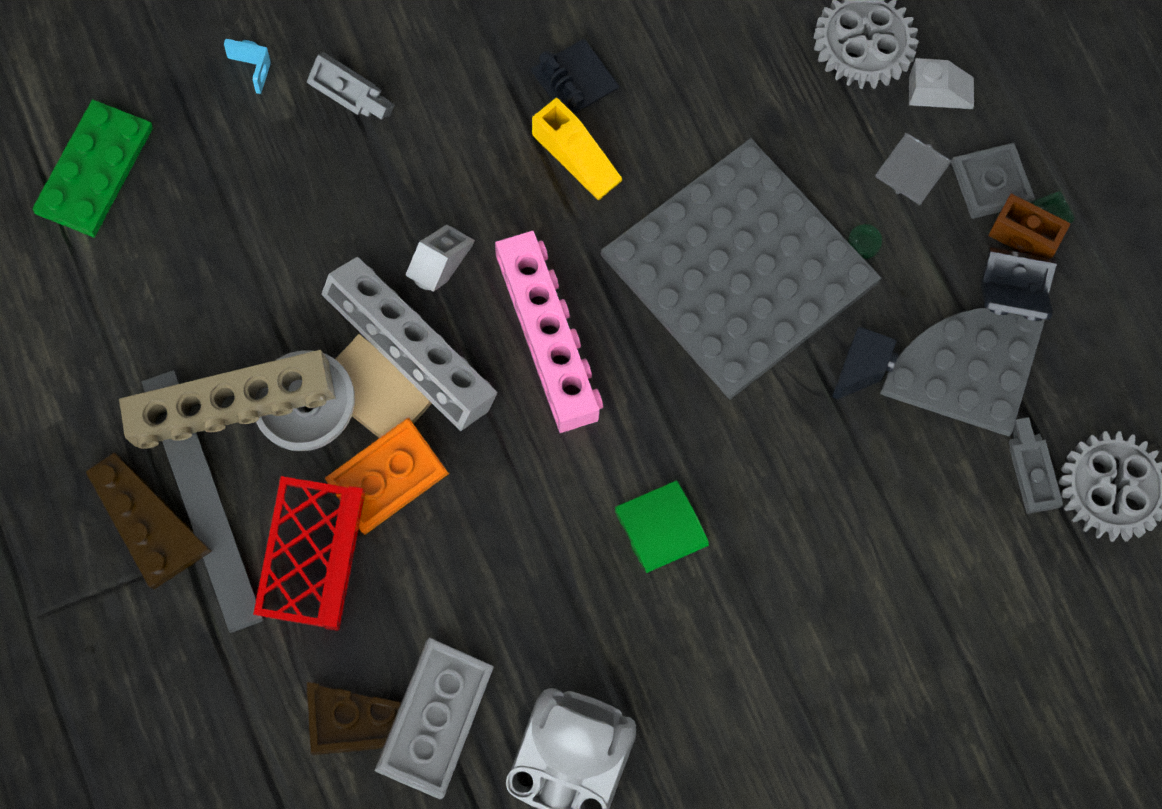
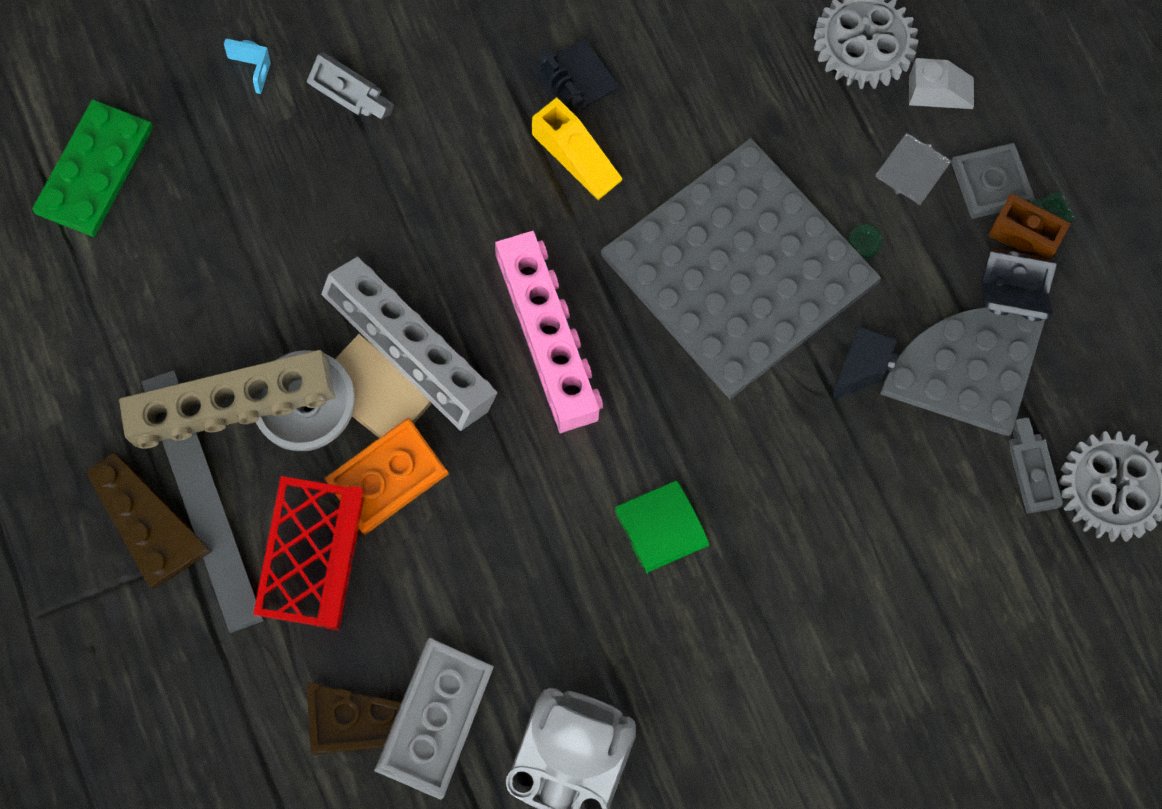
(438, 257): light grey slope -> none

